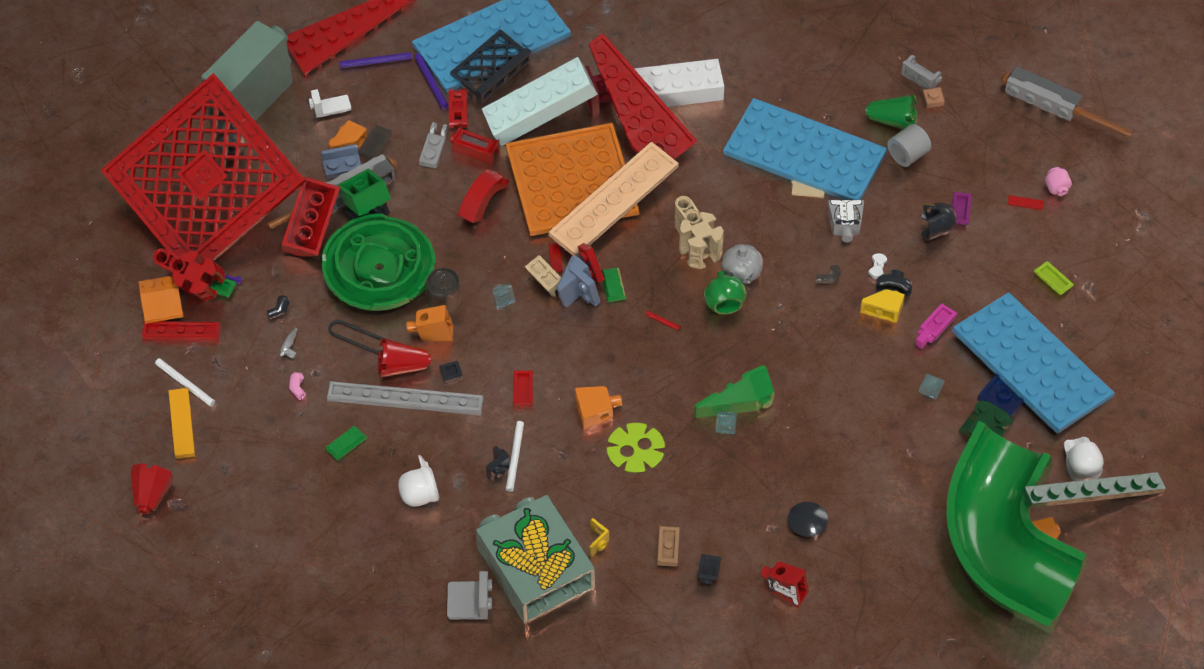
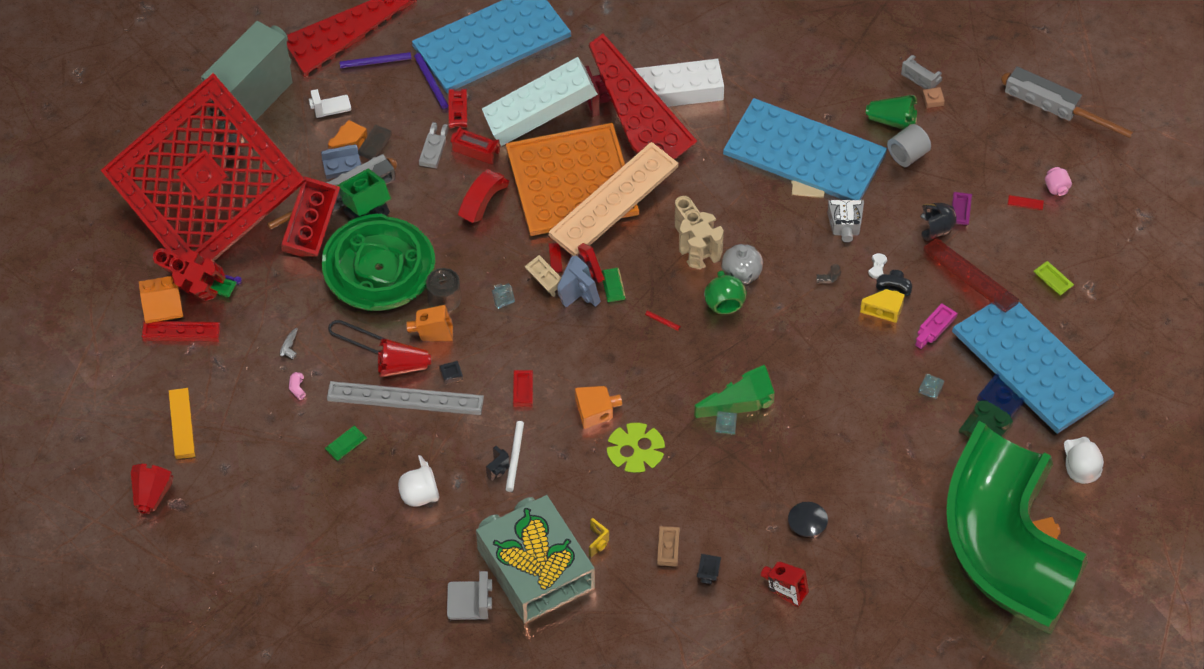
(185, 382): white bar -> none
(280, 309): black arm -> none
(504, 73): black fence -> none
(971, 275): none -> clear red tile
(1093, 490): plate -> none

